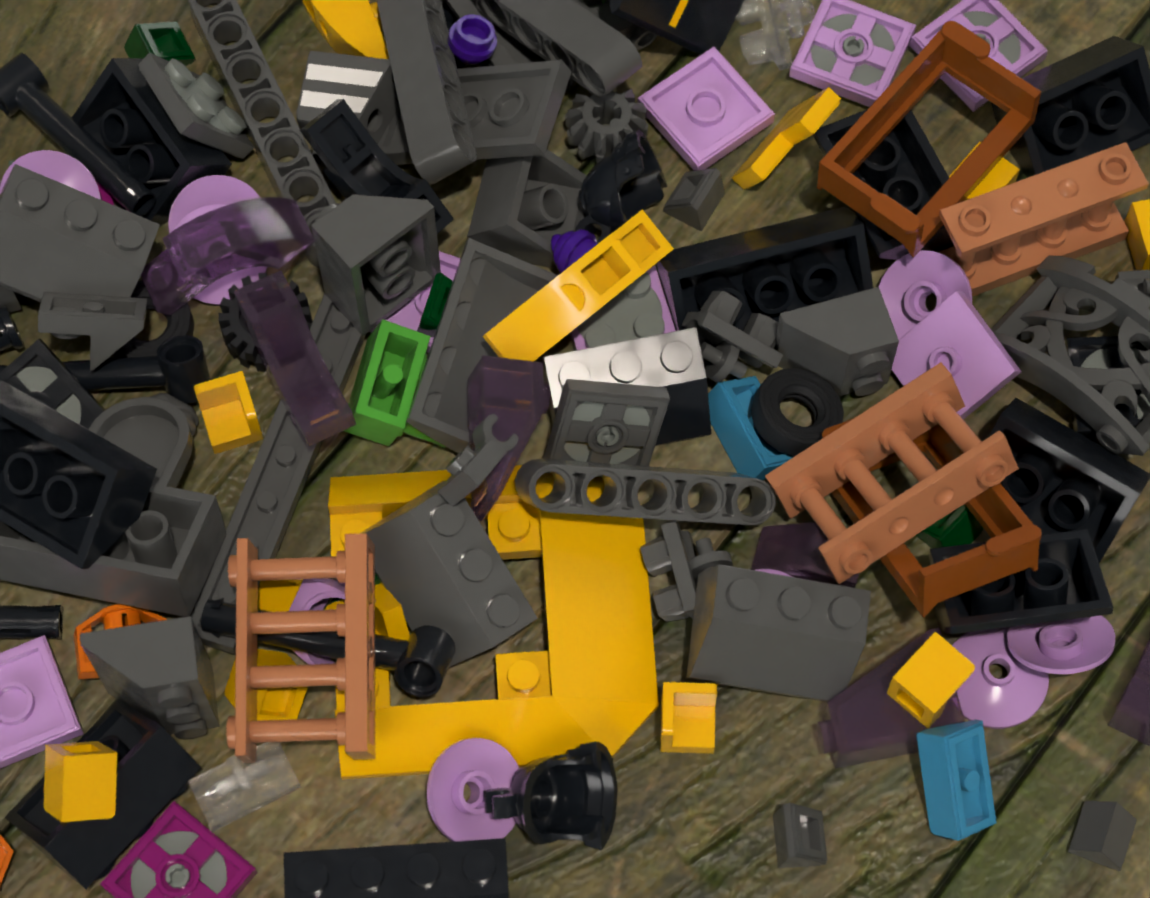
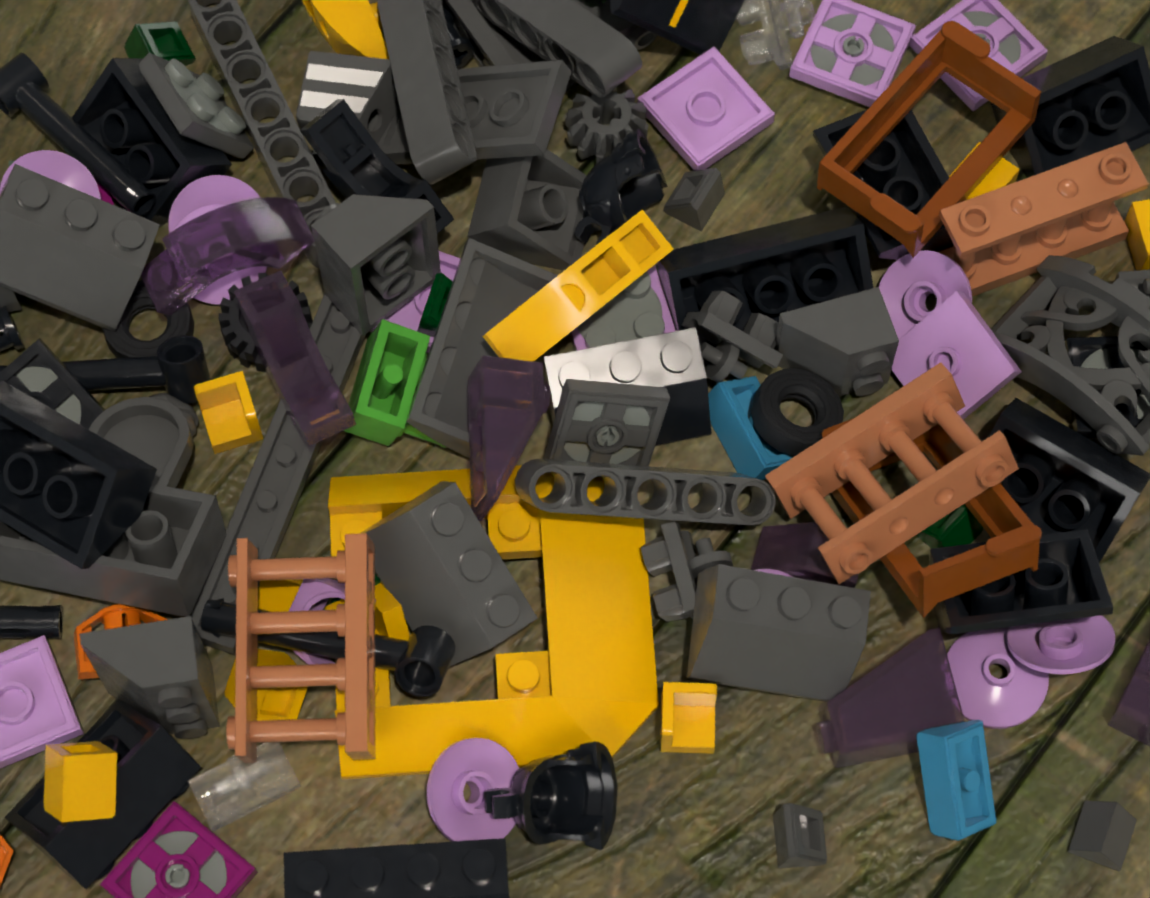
(106, 319): dark grey slope -> none
(472, 39): dark purple plate -> none
(472, 467): dark grey plate -> none
(570, 247): dark purple plate -> none
(793, 128): yellow tile -> none
(930, 679): yellow panel -> none

